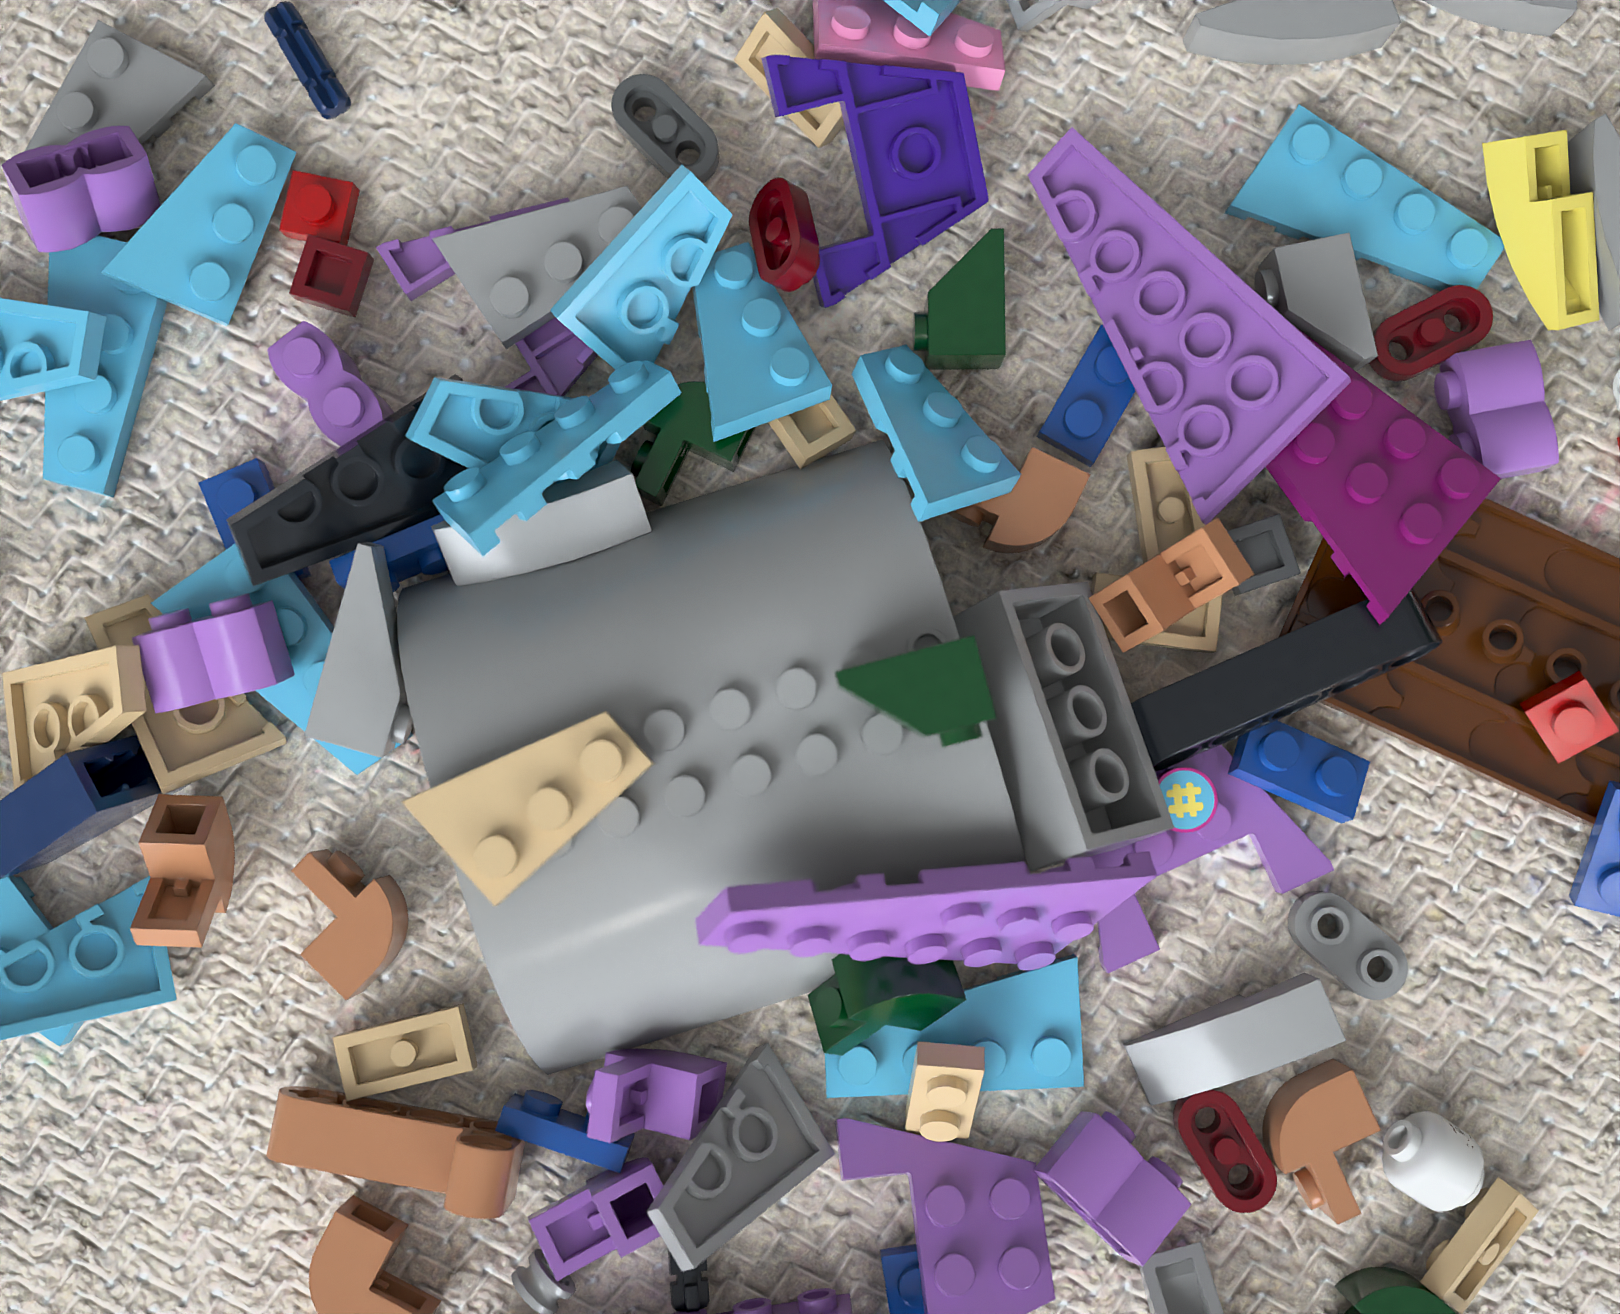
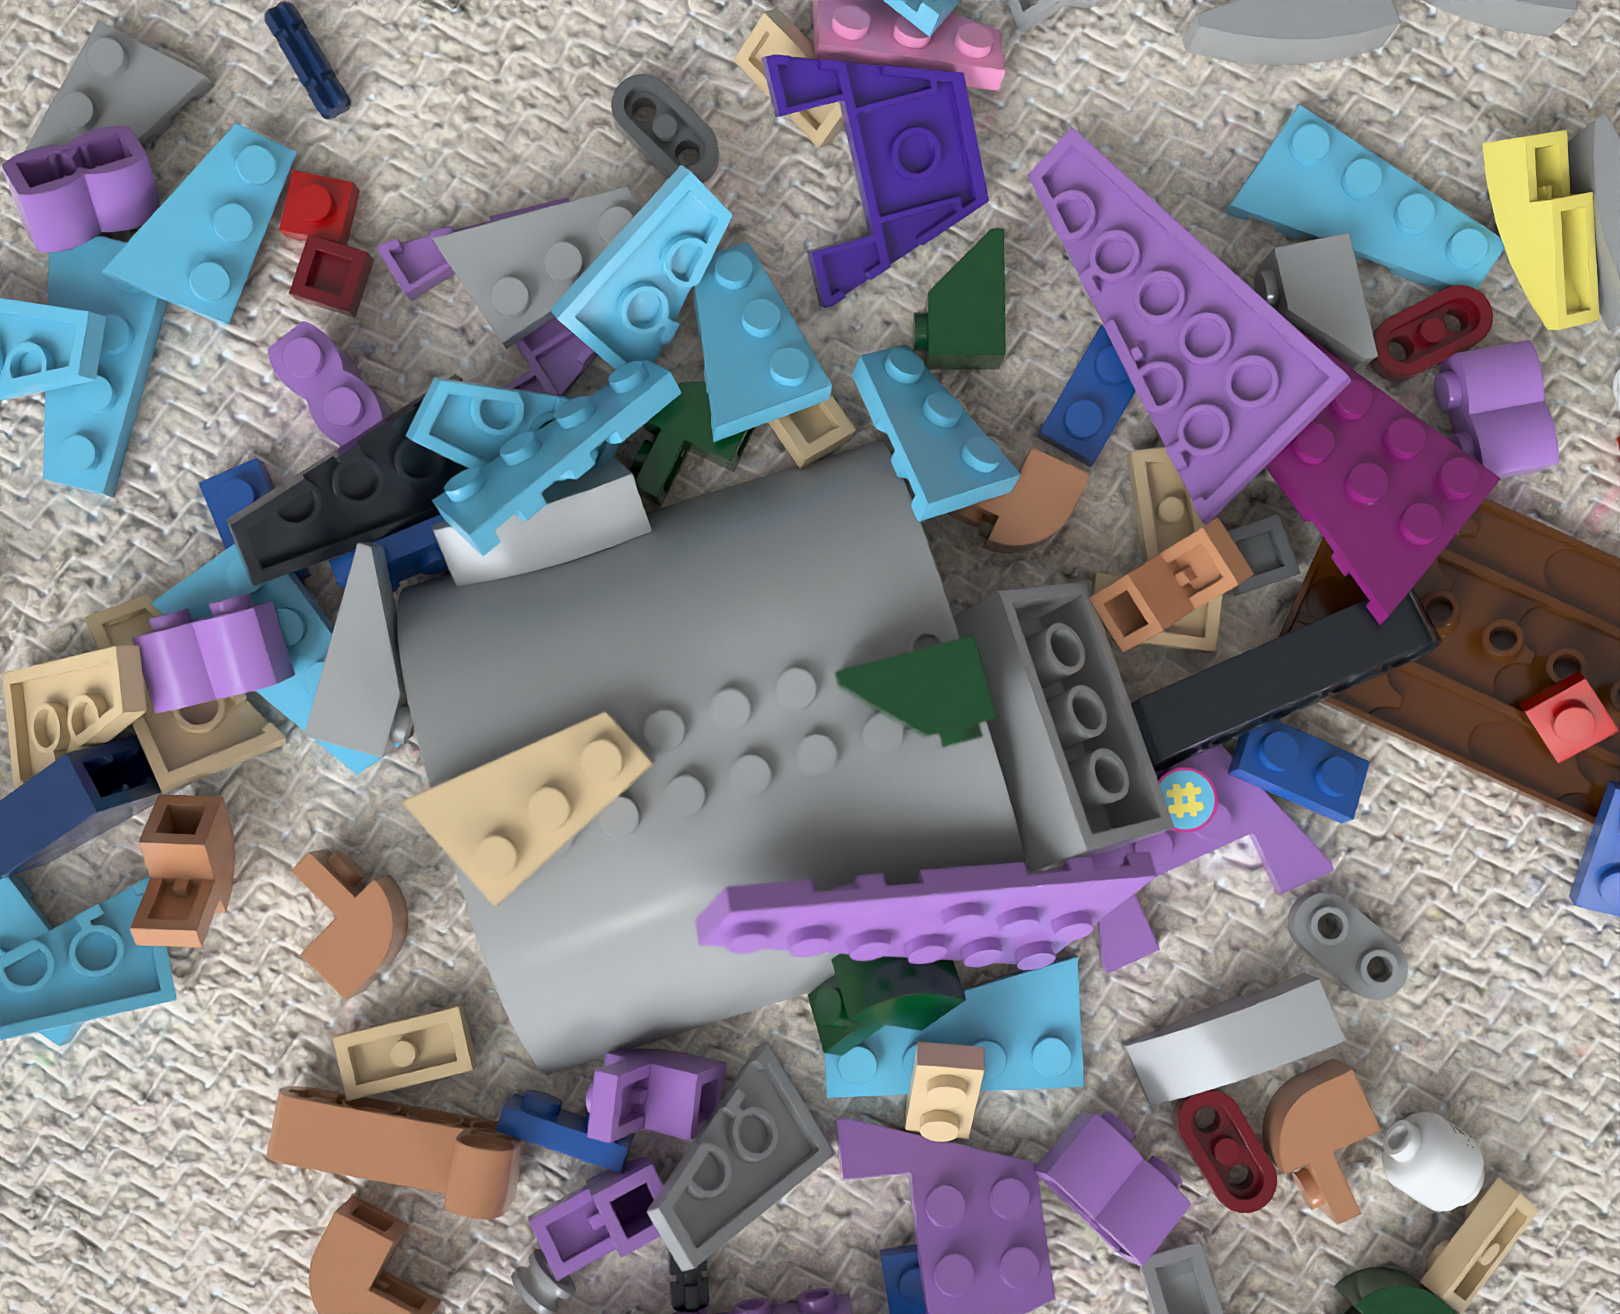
(784, 235): dark red plate -> none

